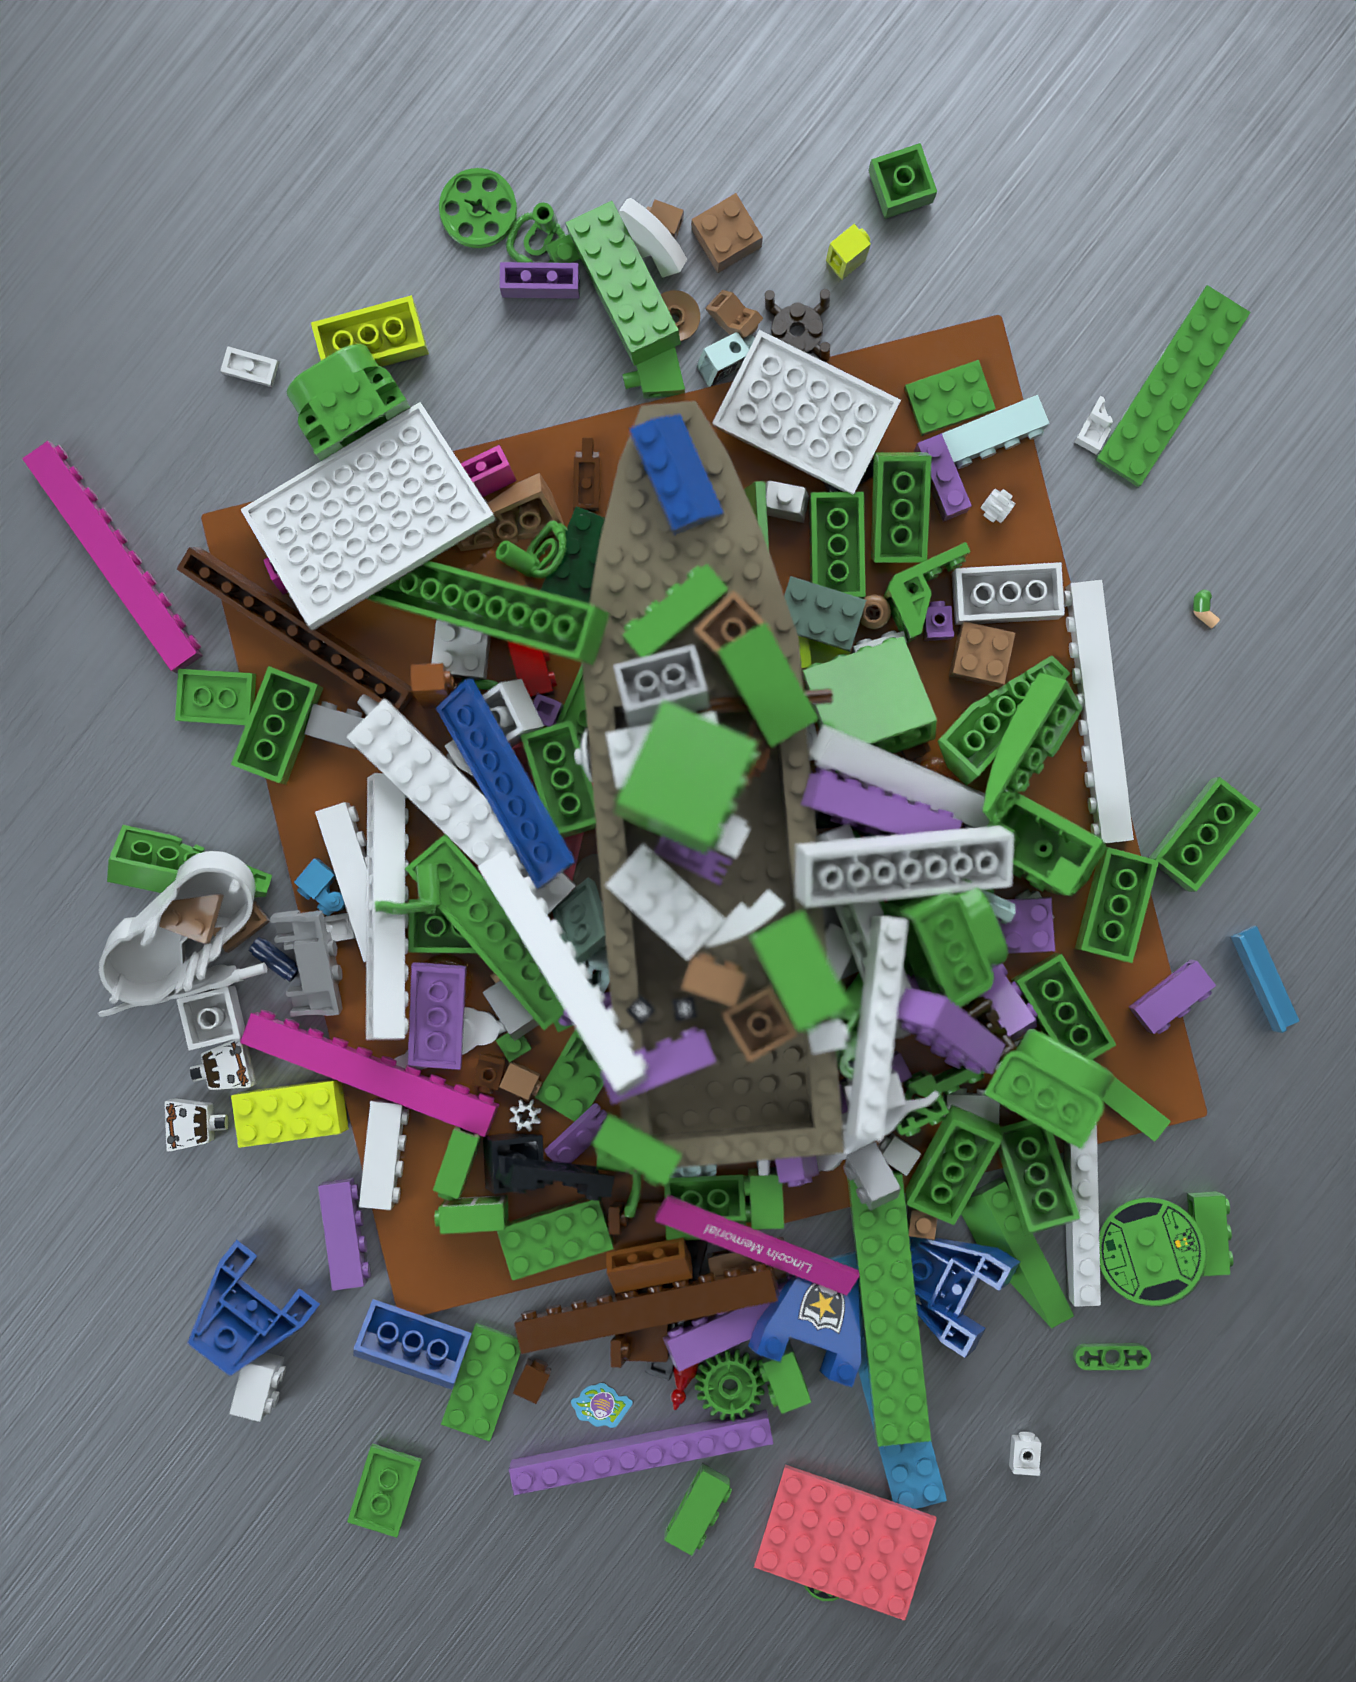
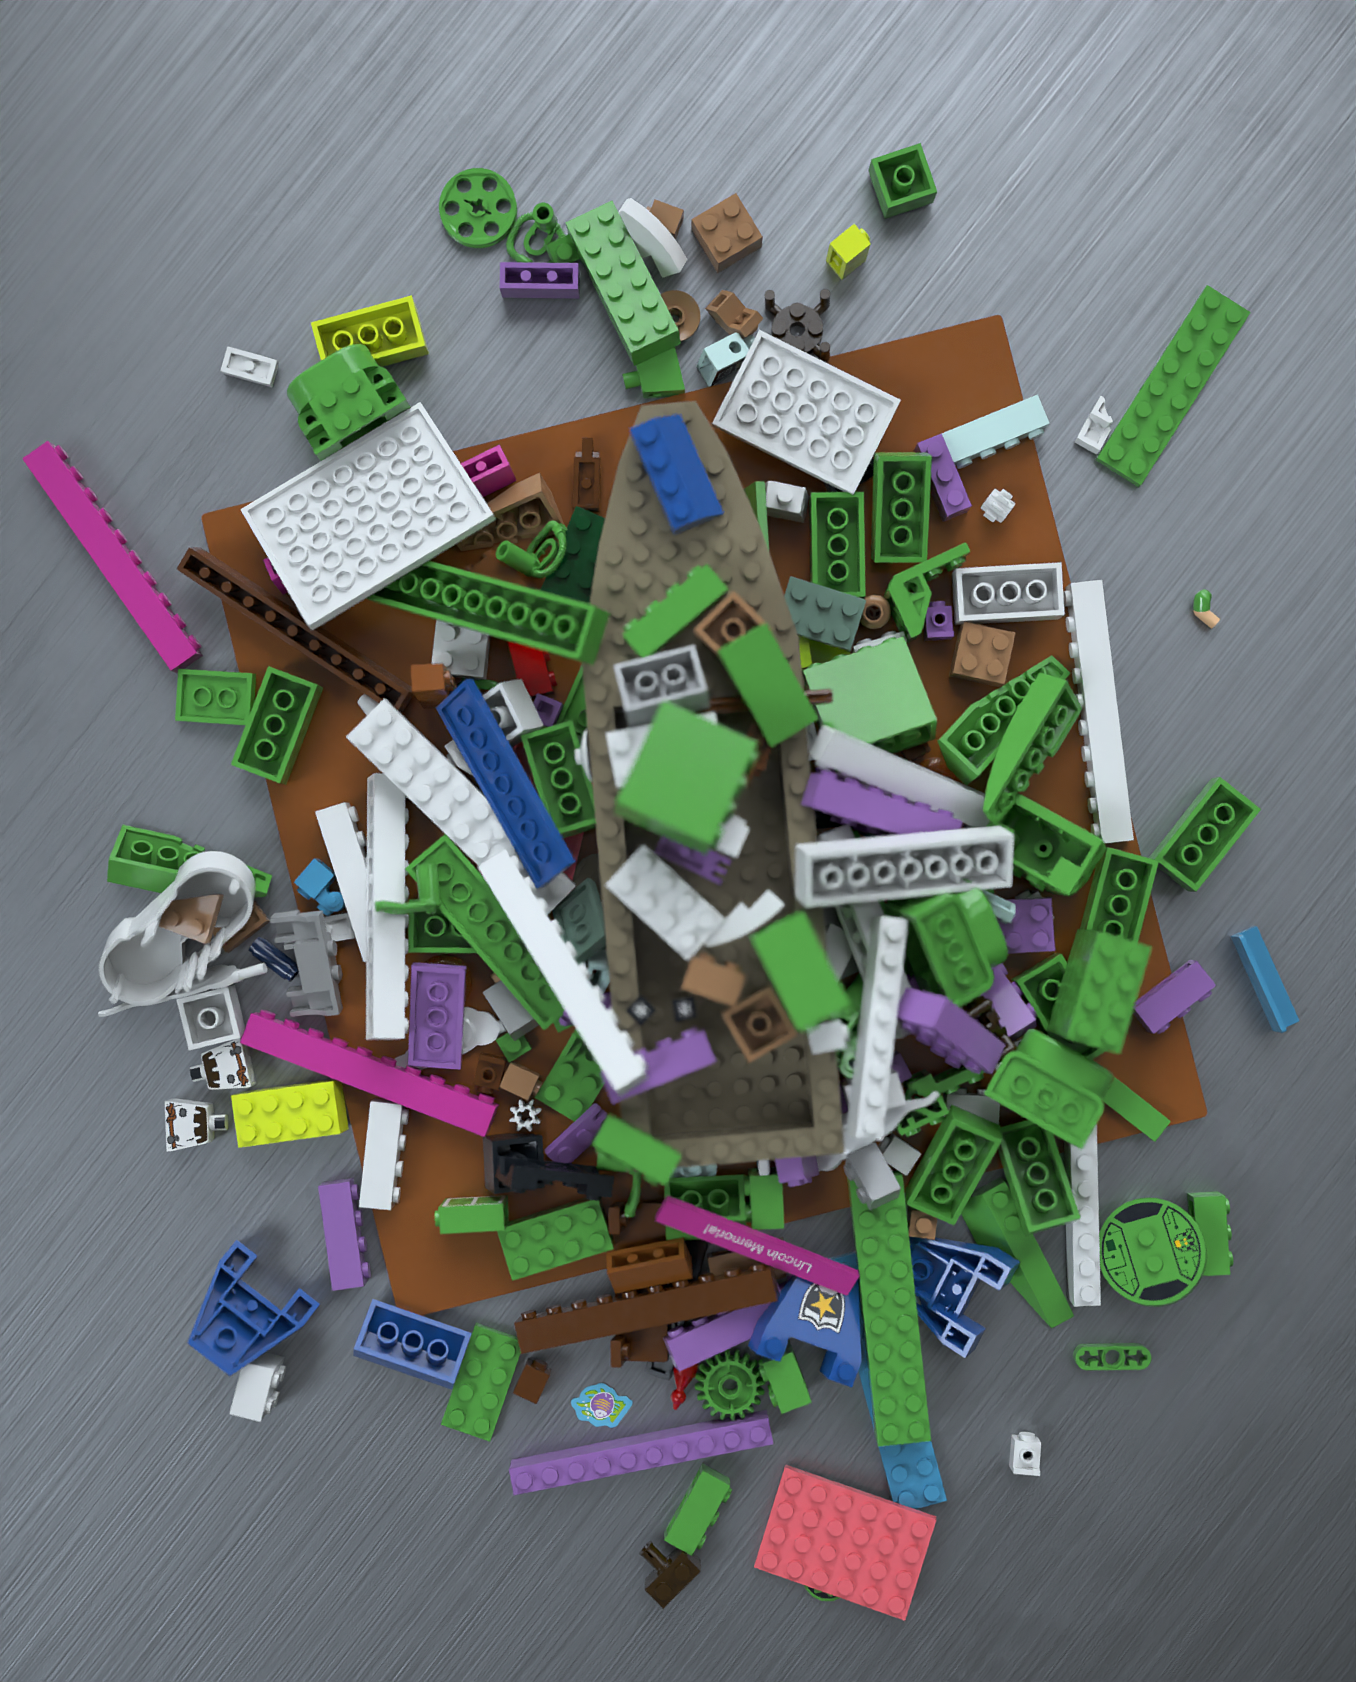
(332, 725): light grey brick -> none
(384, 1490): bright green plate -> none
(457, 1163): bright green brick -> none
(670, 1573): none -> dark brown brick
(949, 397): bright green plate -> none
(1099, 989): none -> bright green brick

